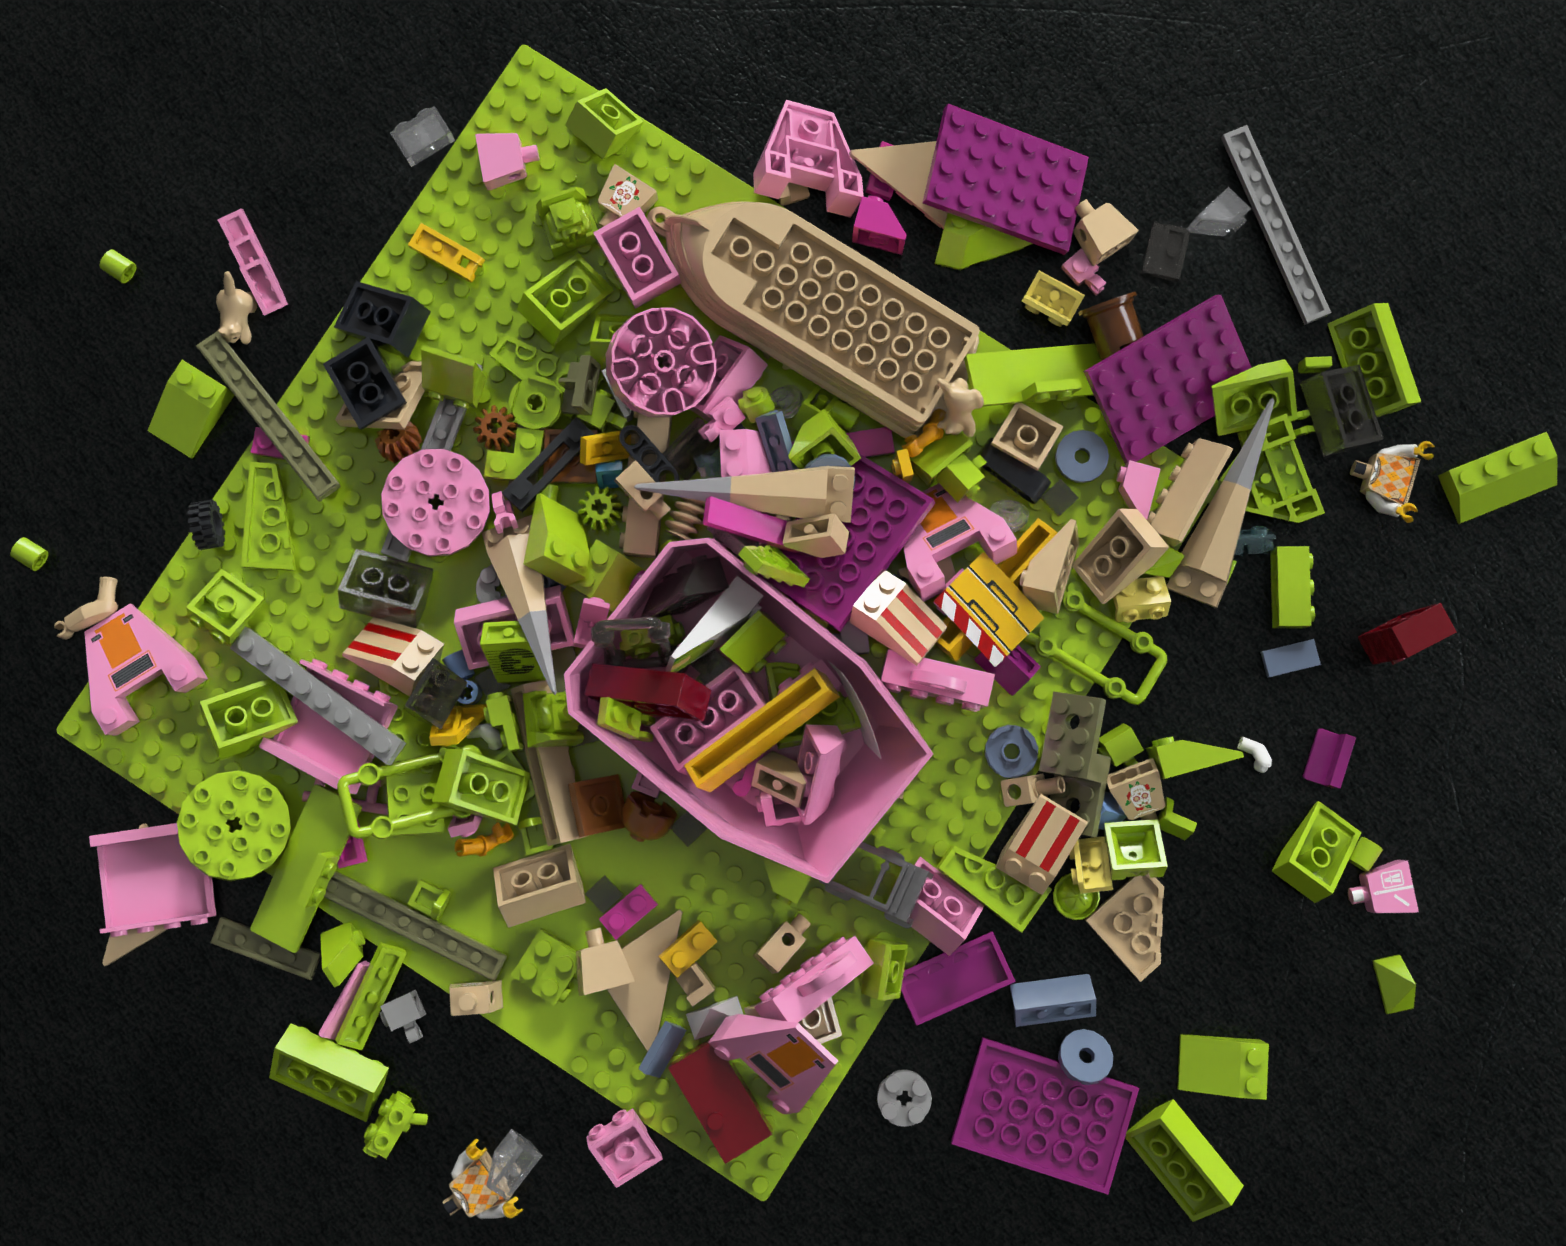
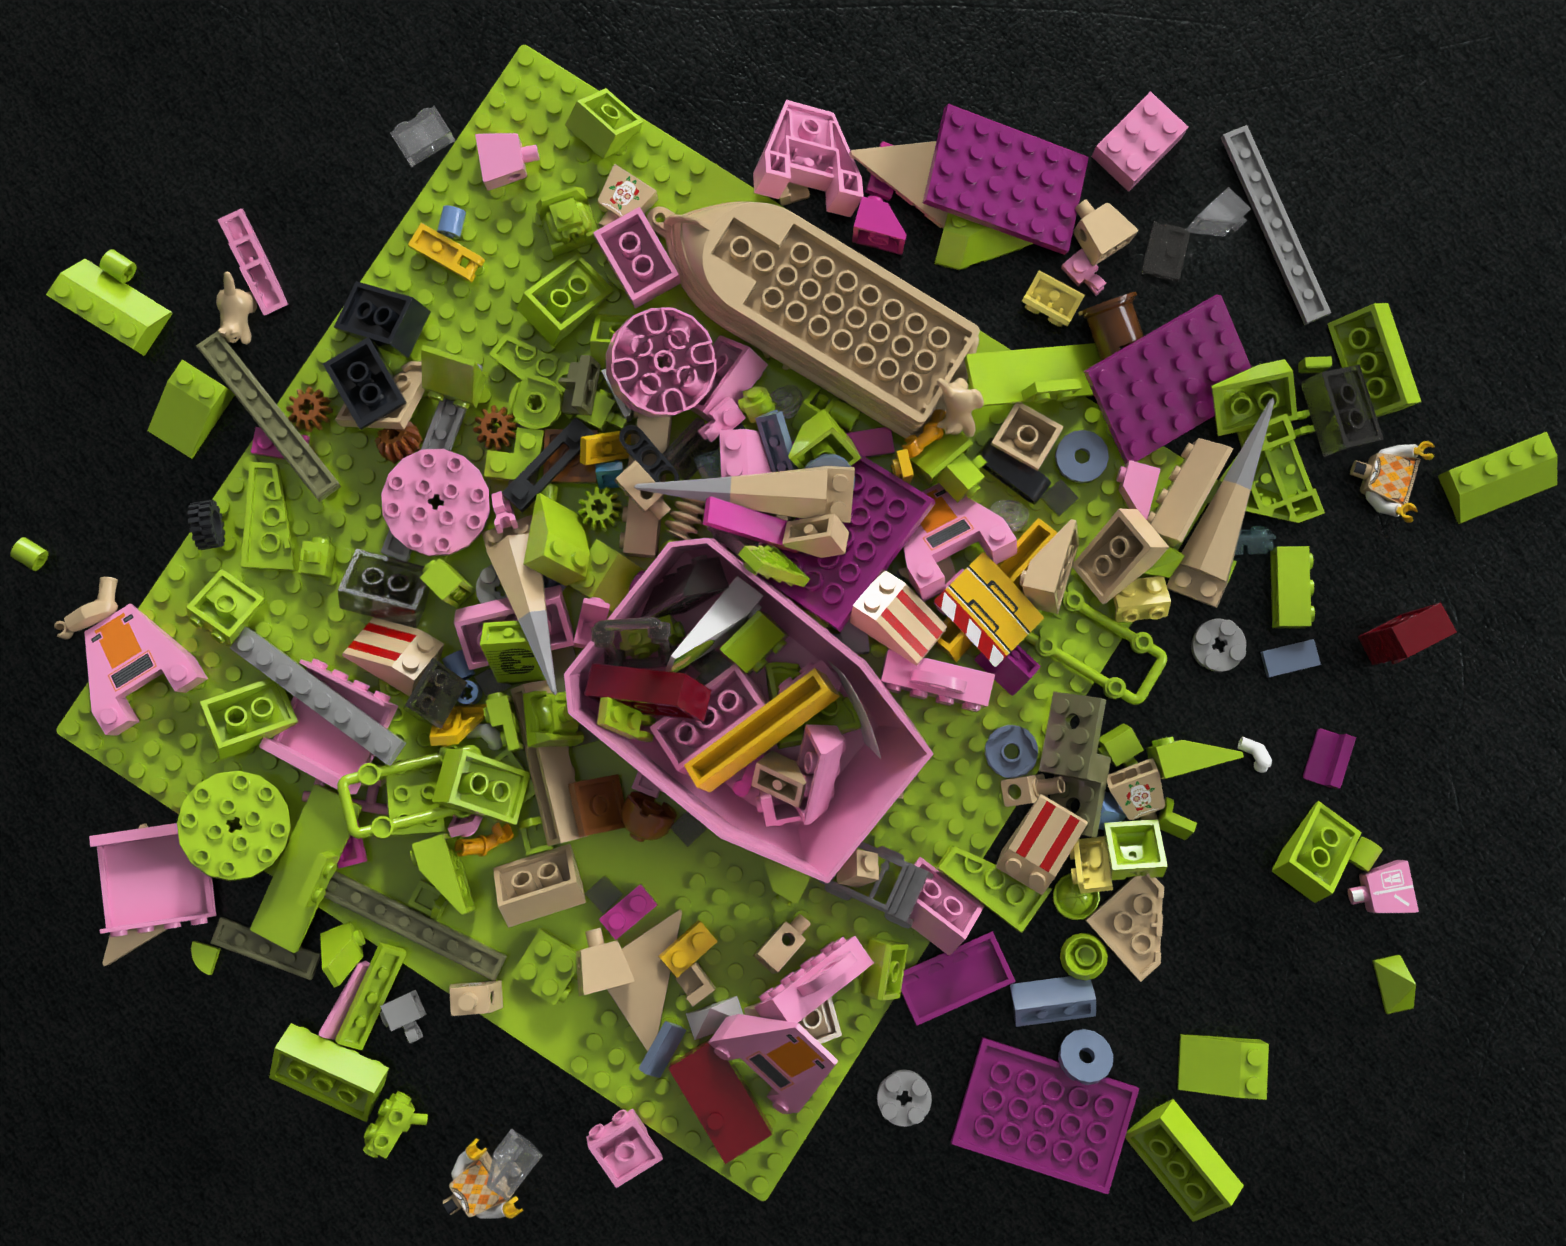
(110, 305): none -> lime slope
(205, 956): none -> lime tile
(303, 403): none -> dark orange gear
(317, 558): none -> lime brick
(444, 869): none -> lime slope
(447, 583): none -> lime brick
(451, 222): none -> medium blue gear
(859, 869): none -> tan brick
(1083, 956): none -> lime hat
(1139, 141): none -> bright pink brick
(1232, 652): none -> light grey plate

